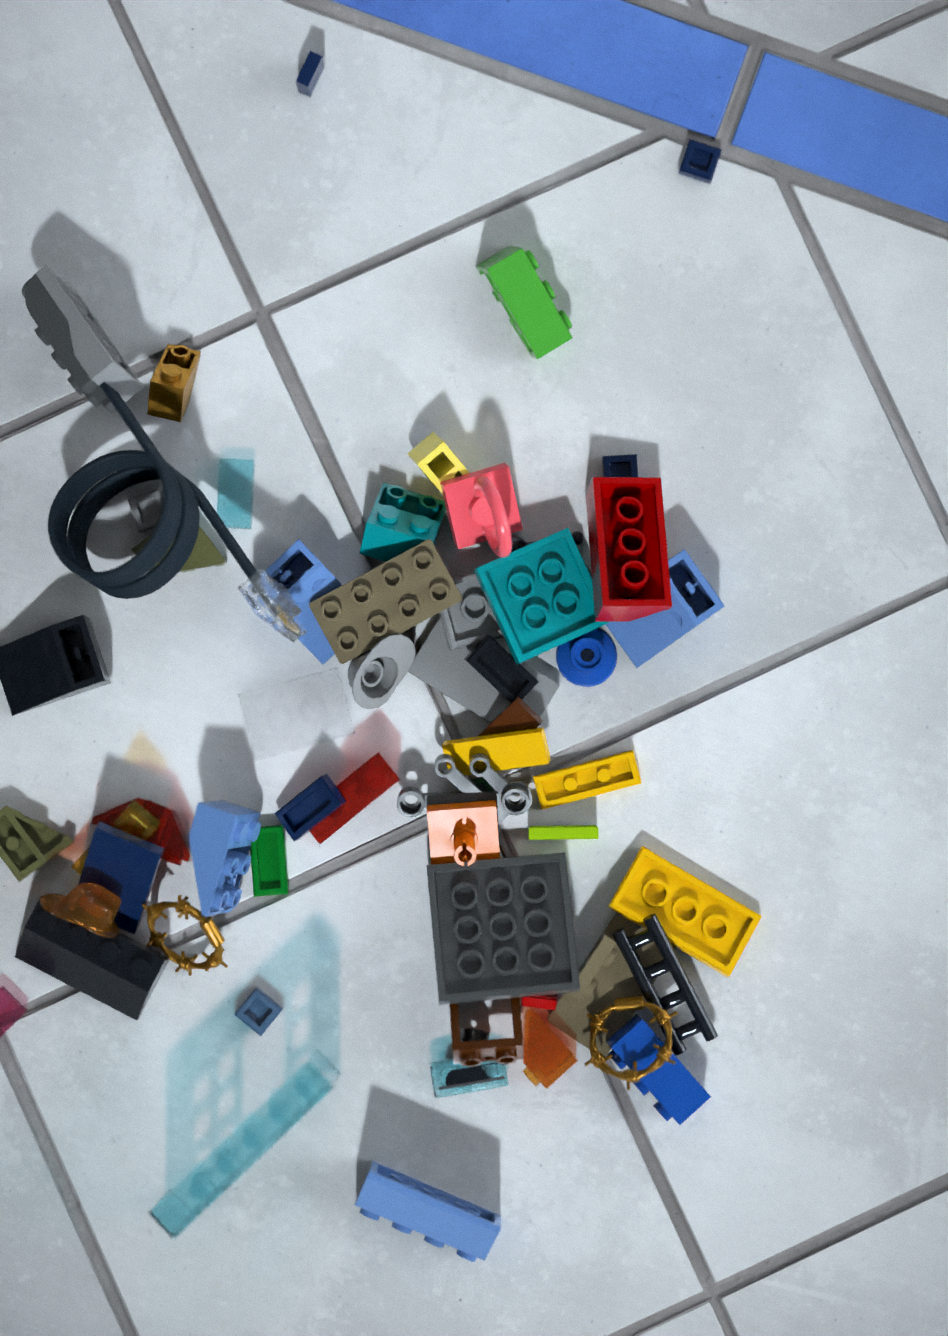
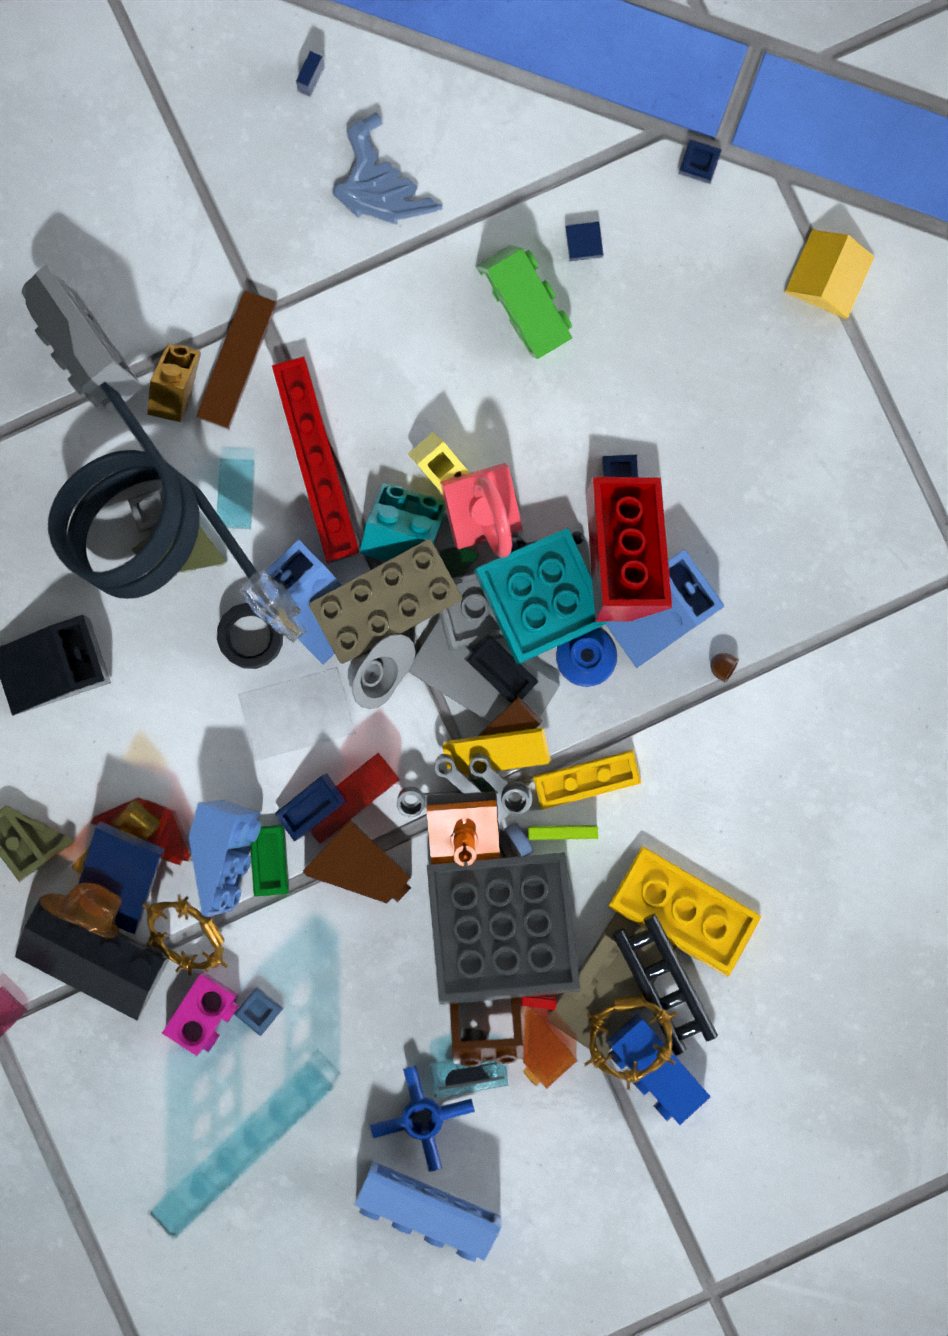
(194, 1009): none -> dark pink brick
(226, 648): none -> black tyre
(236, 359): none -> reddish brown tile
(315, 459): none -> red plate
(359, 866): none -> reddish brown slope
(375, 188): none -> sand blue animal
(414, 1129): none -> blue bar
(458, 560): none -> dark green tile
(519, 839): none -> sand blue tile
(584, 241): none -> dark blue tile
(723, 666): none -> reddish brown hinge
(830, 272): none -> yellow slope

